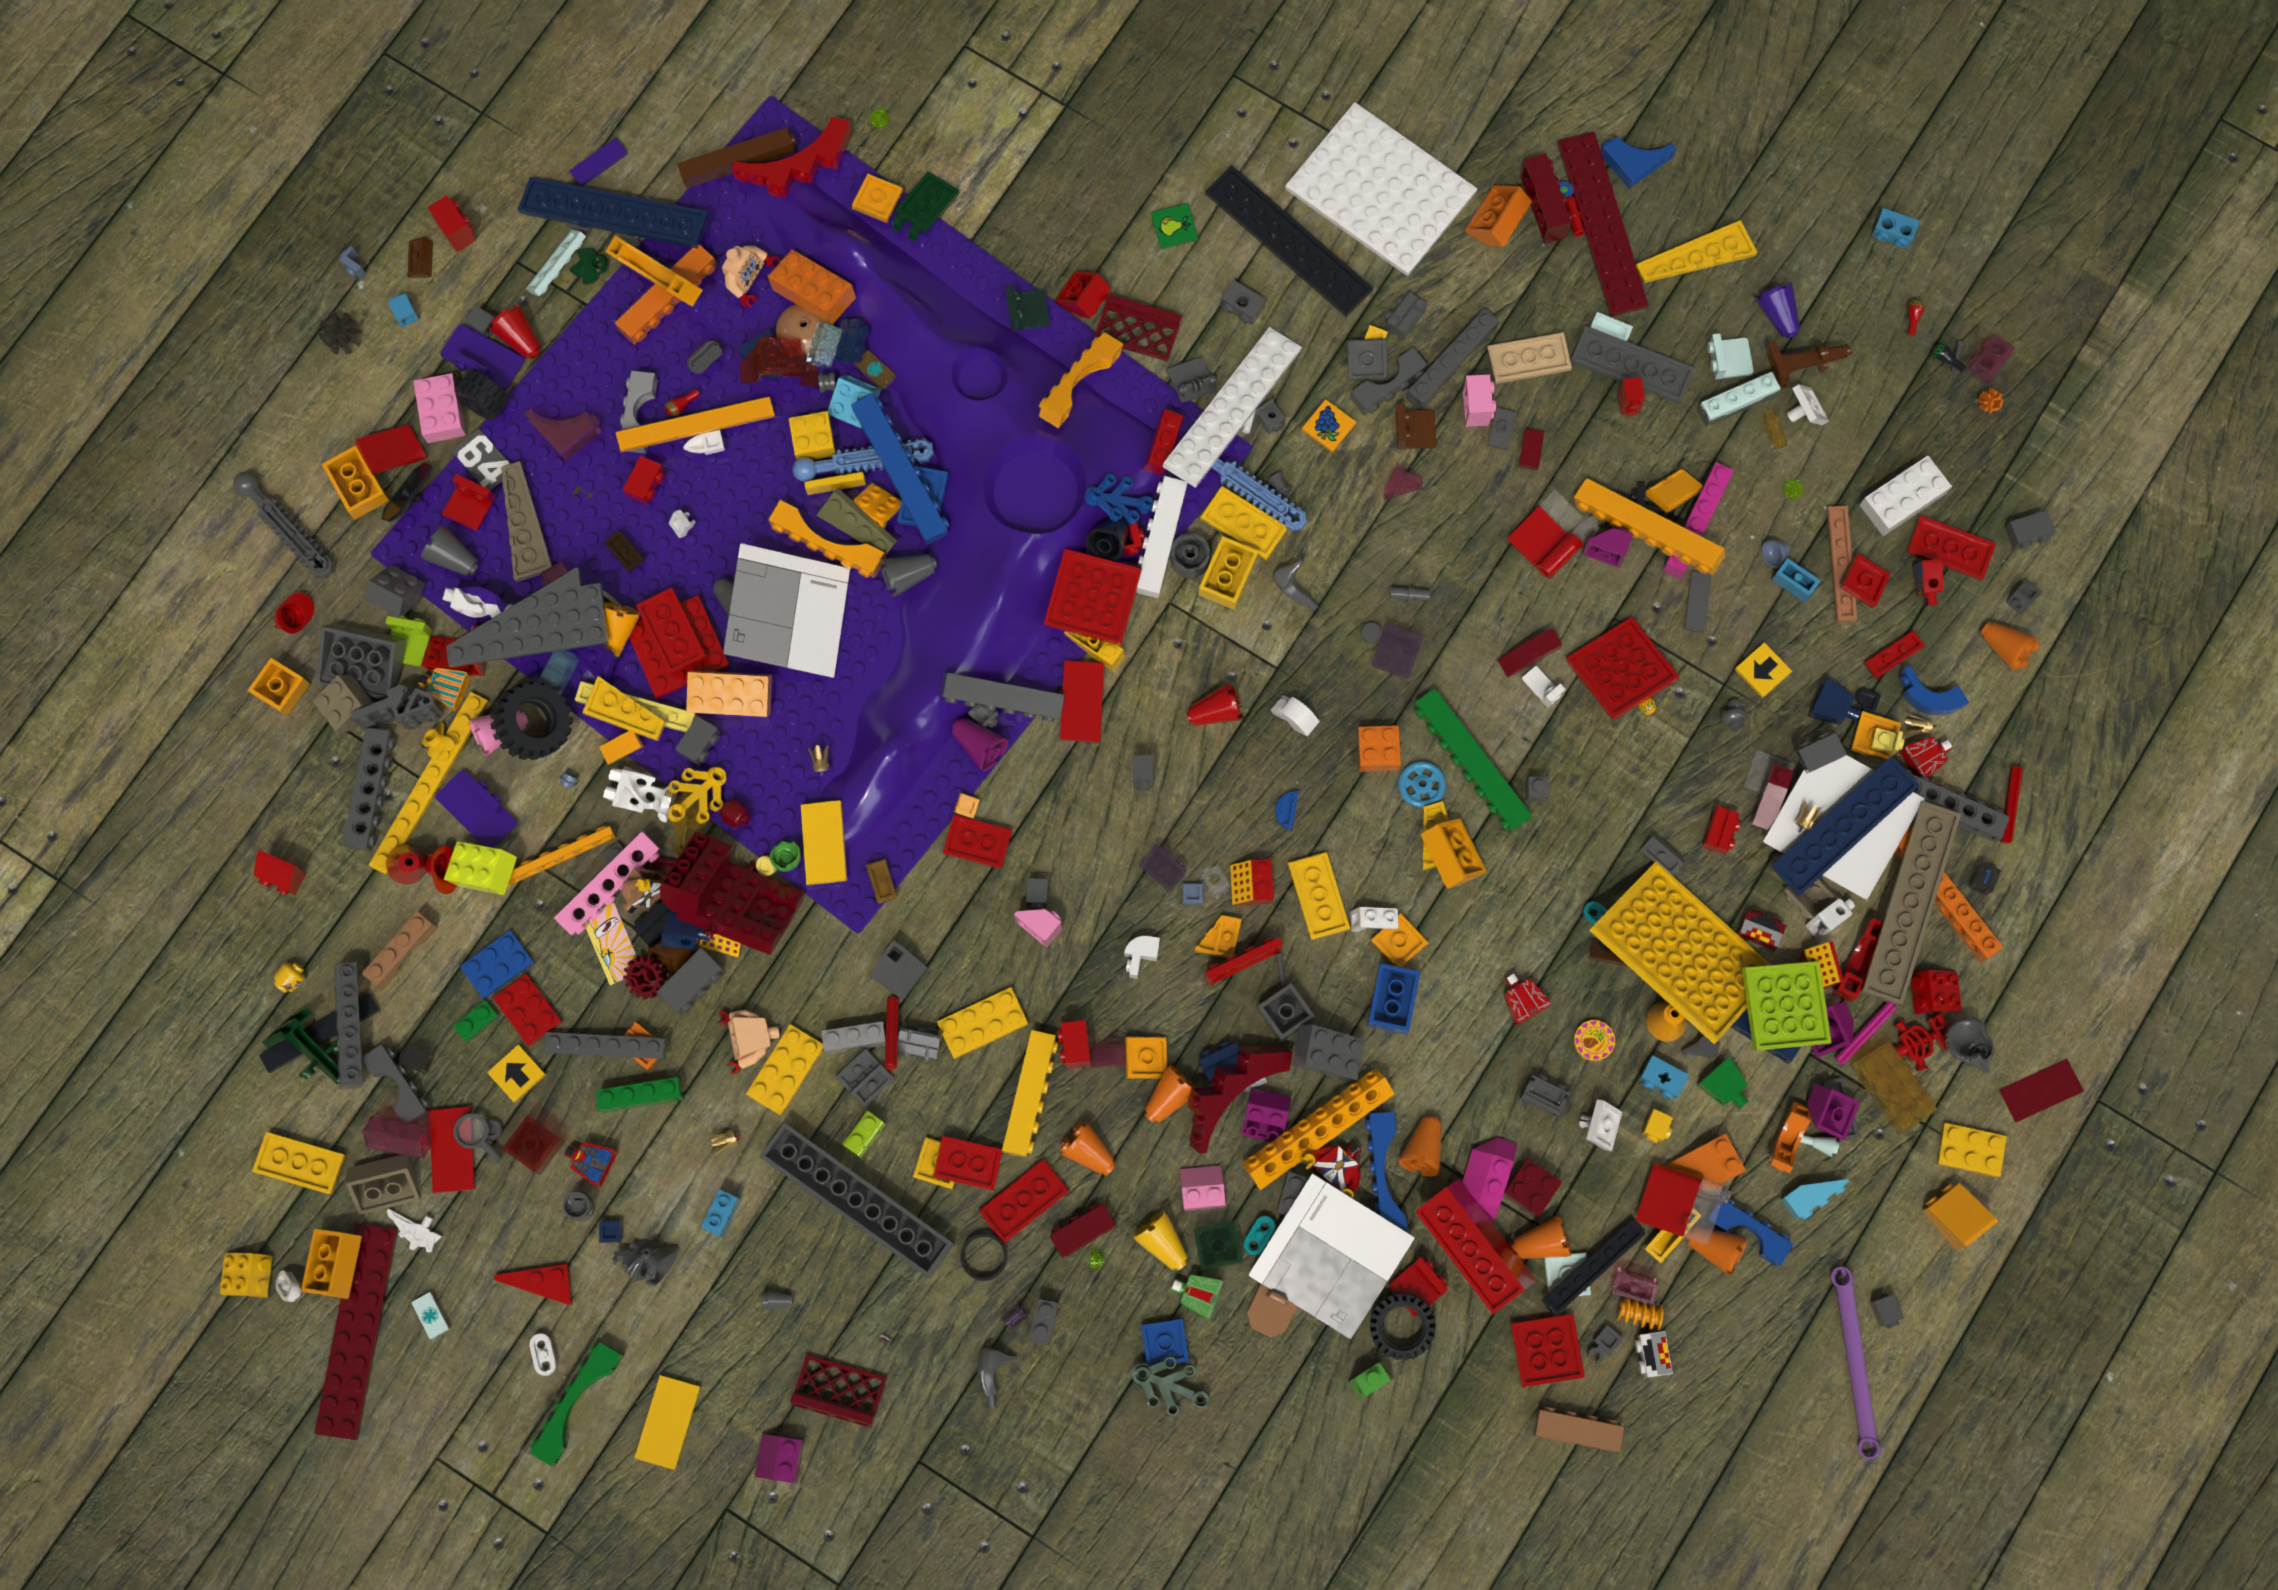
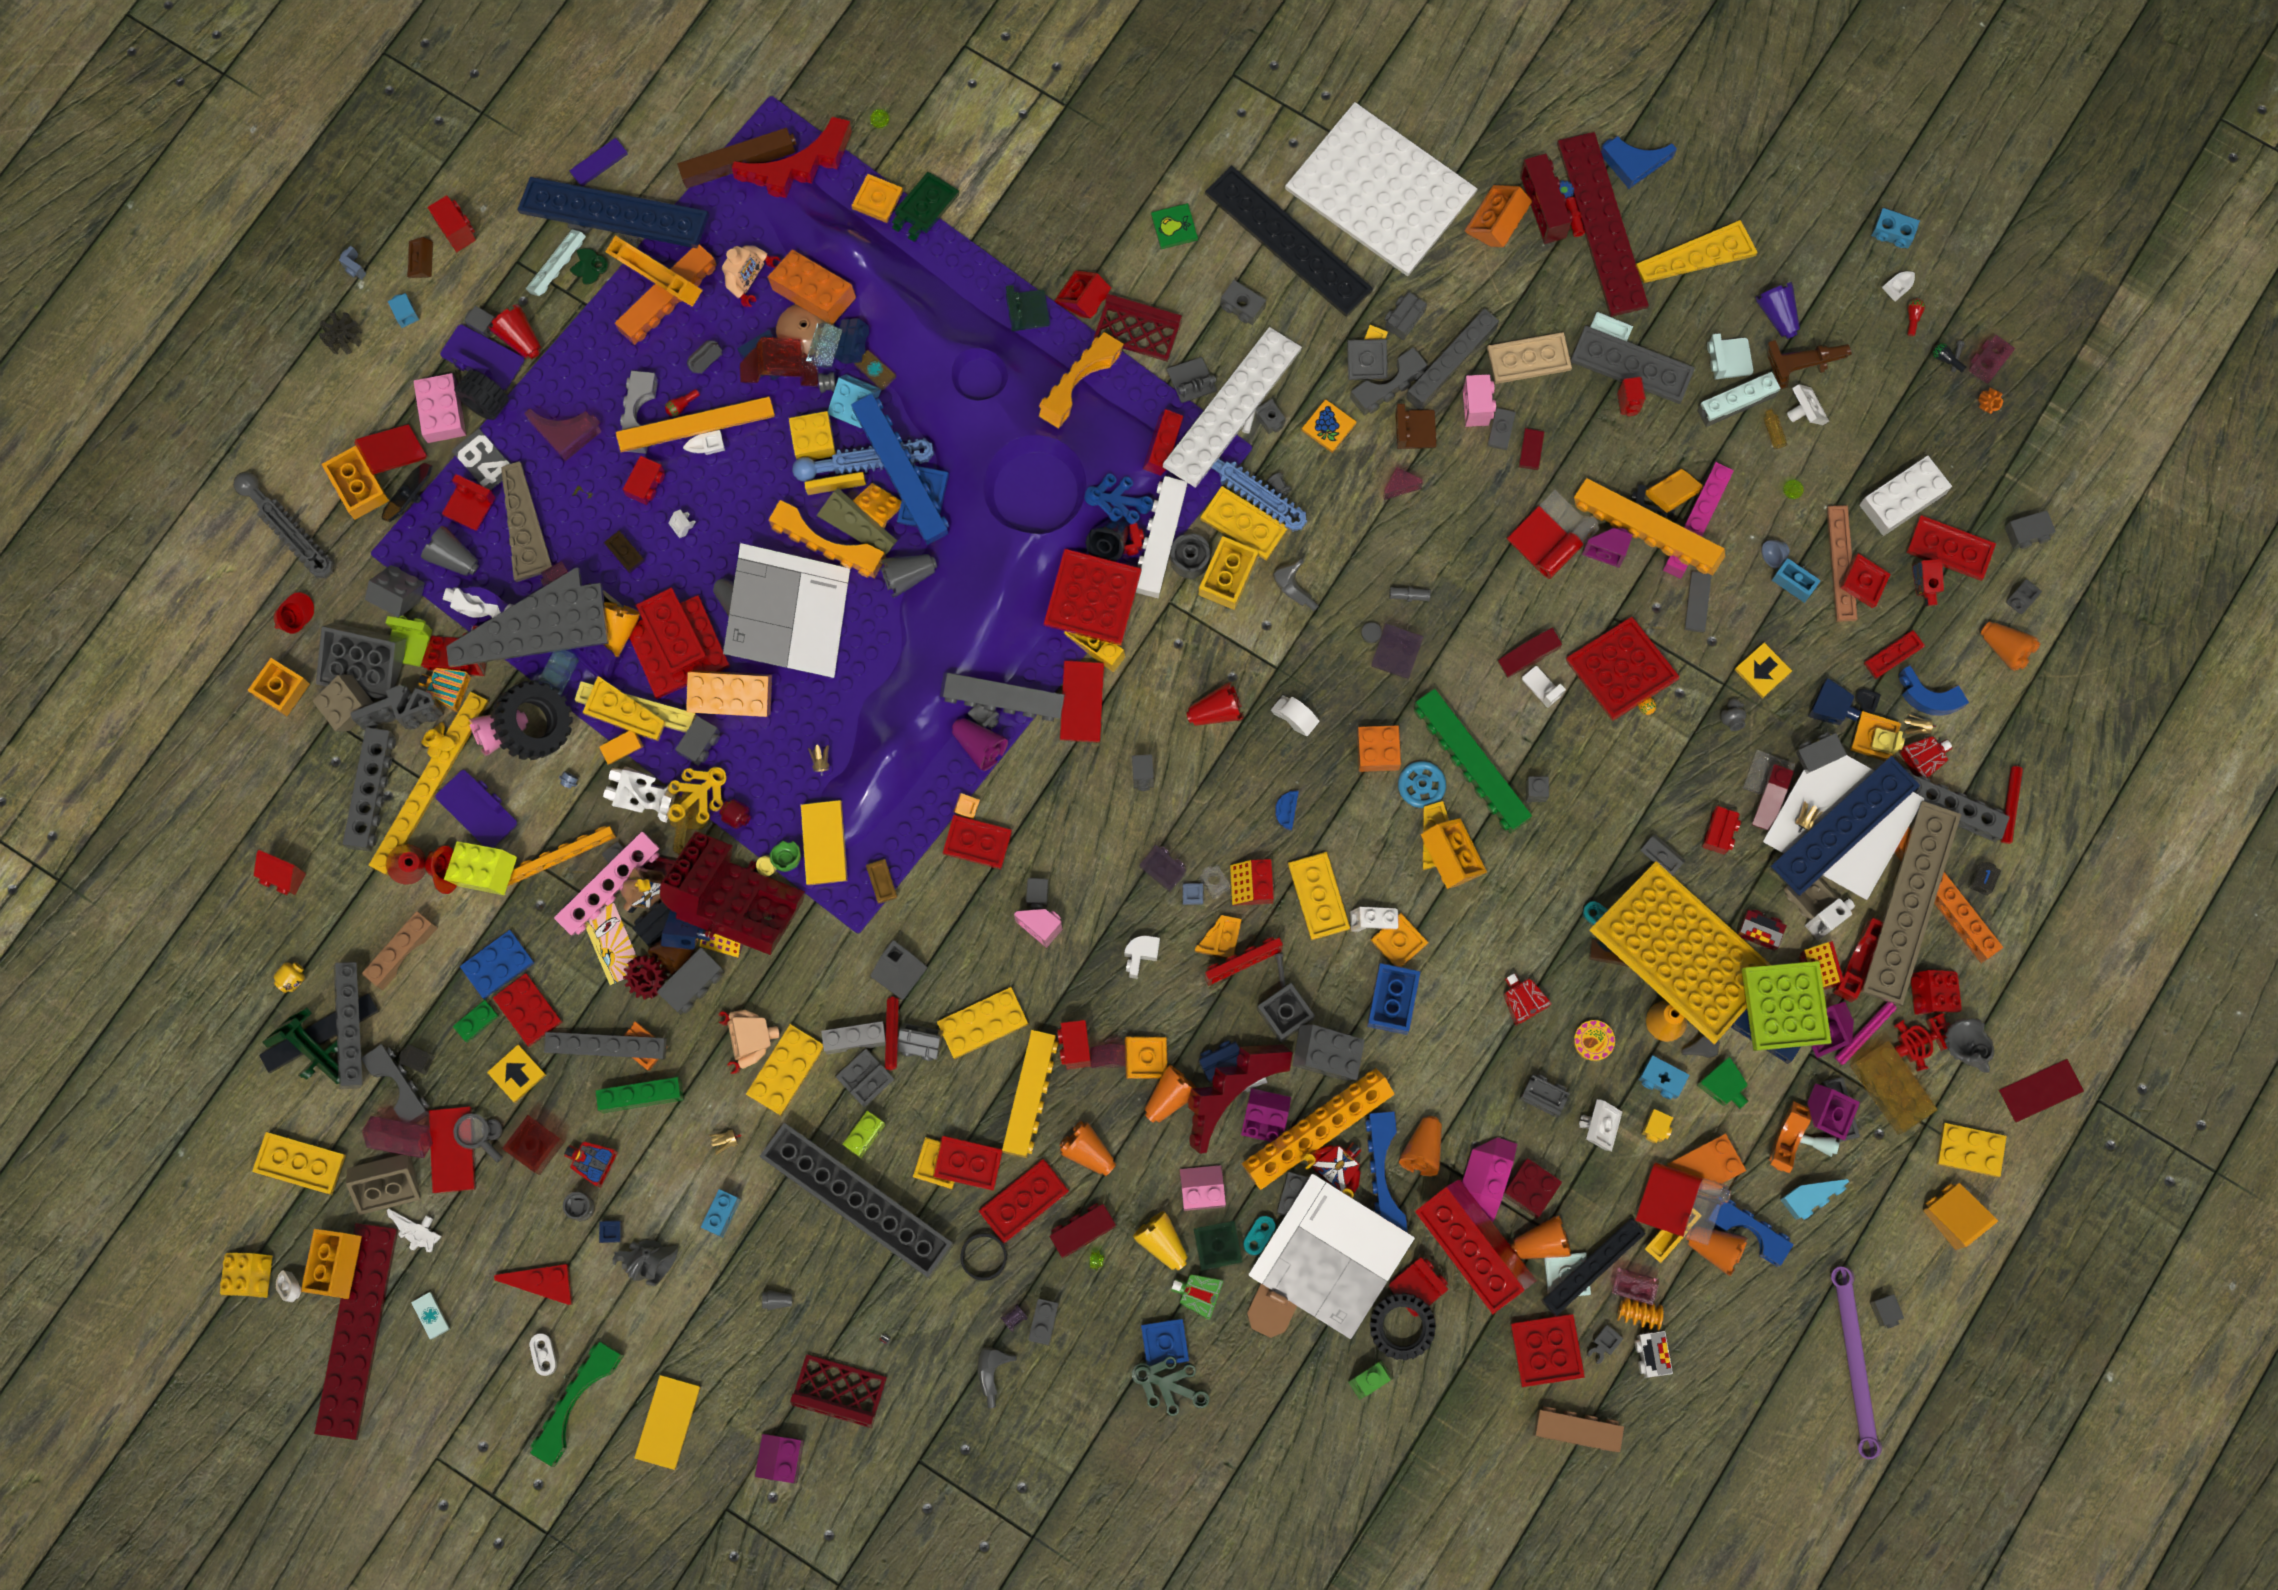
(1899, 284): none -> white plate

